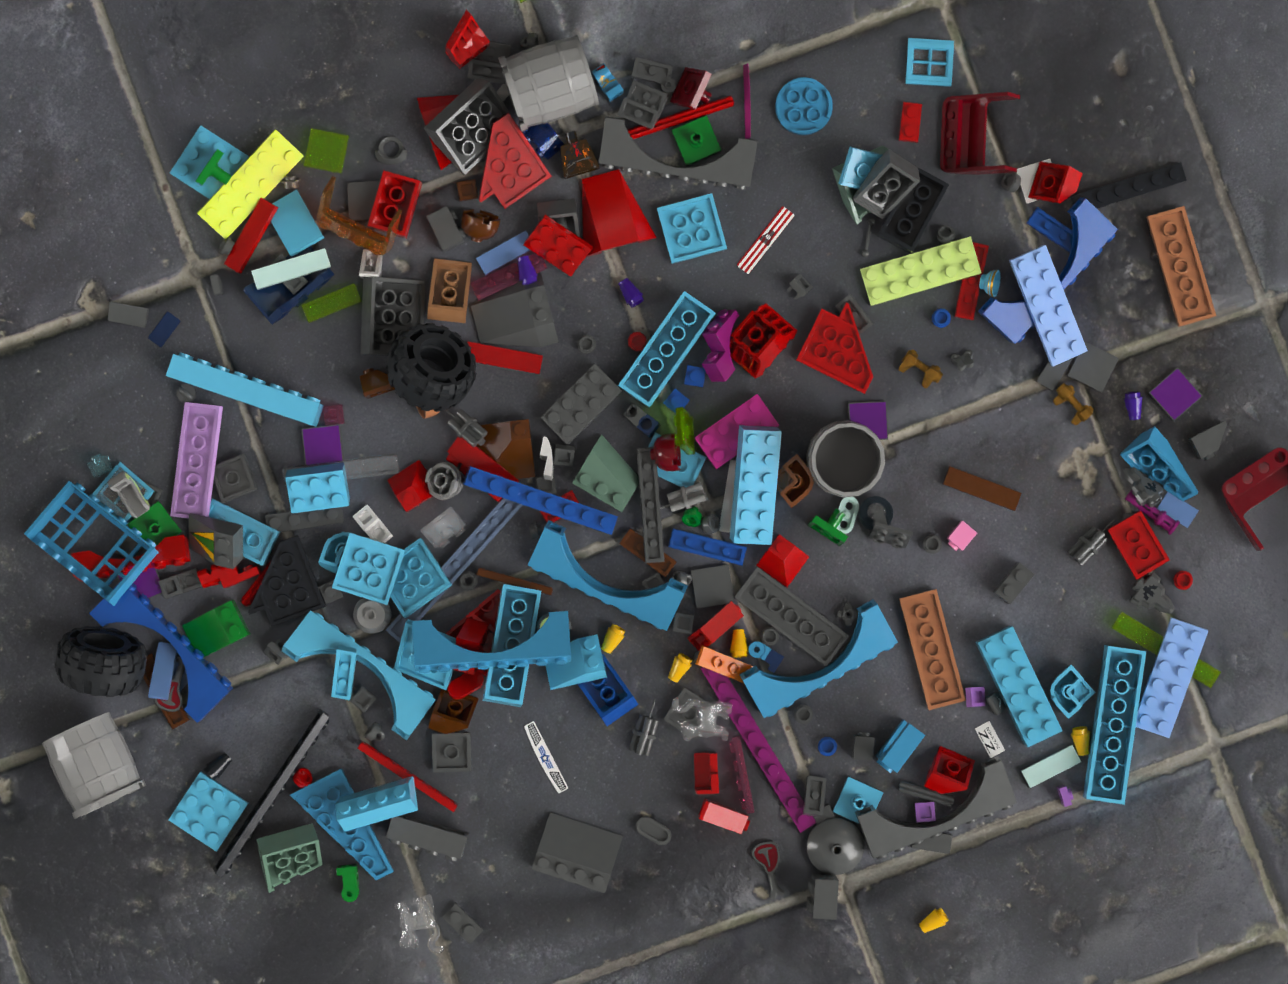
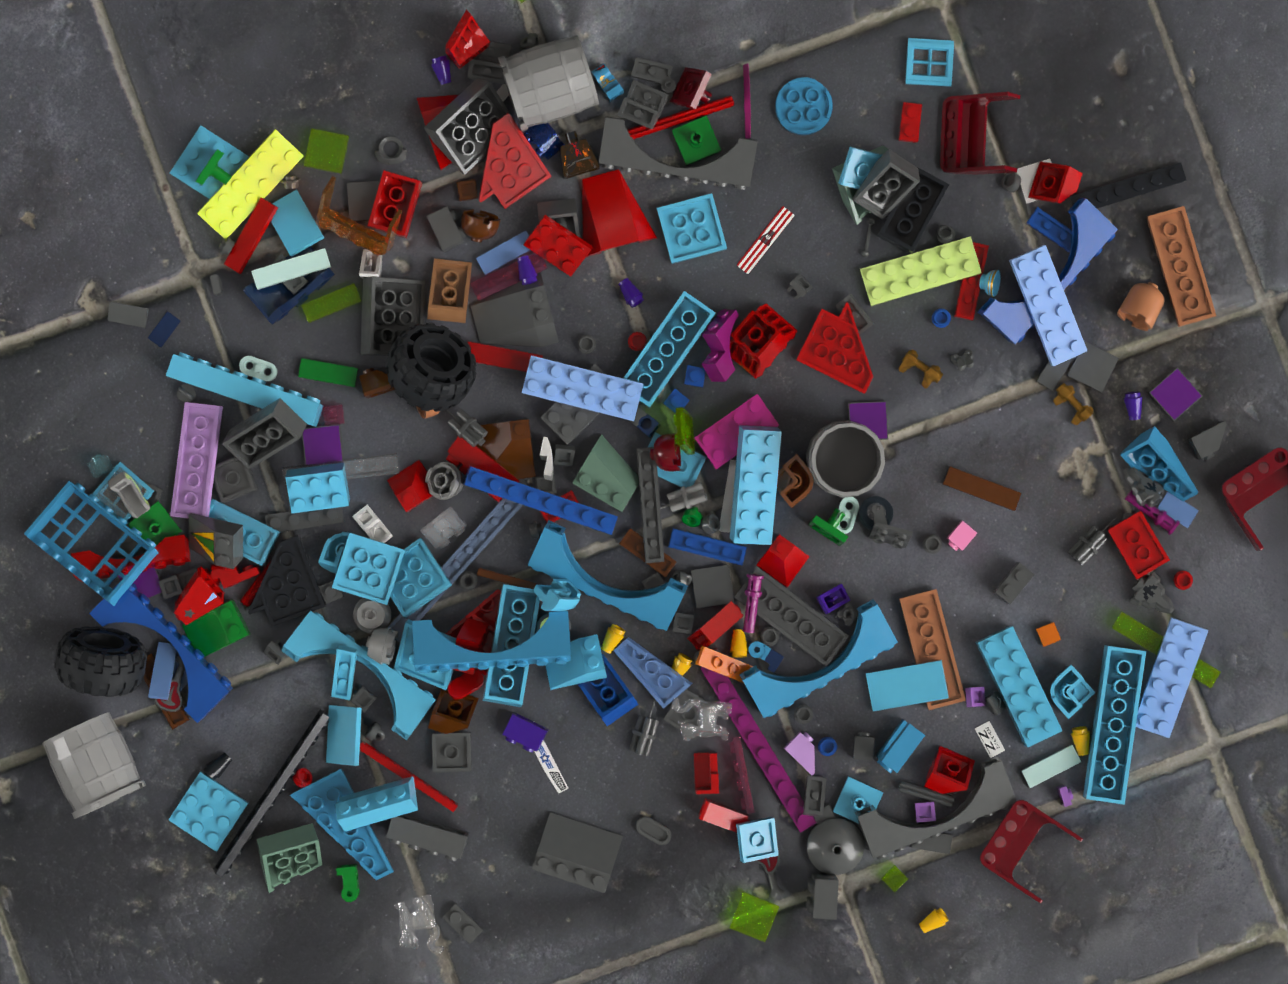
(198, 597): none -> red slope
(258, 369): none -> light aqua plate
(264, 433): none -> dark grey brick
(328, 372): none -> green tile
(343, 735): none -> medium azure tile
(382, 645): none -> light grey cone
(442, 69): none -> dark purple cone
(525, 732): none -> dark purple brick
(558, 596): none -> medium azure brick
(582, 388): none -> light blue plate
(653, 673): none -> medium blue wing
(753, 593): none -> magenta pin
(754, 916): none -> clear neon green plate
(757, 839): none -> medium azure plate
(802, 751): none -> lavender slope
(833, 598): none -> dark purple slope
(894, 878): none -> clear neon green tile
(907, 685): none -> medium azure tile
(1014, 838): none -> dark red windscreen
(1048, 634): none -> orange tile
(1142, 305): none -> nougat cylinder

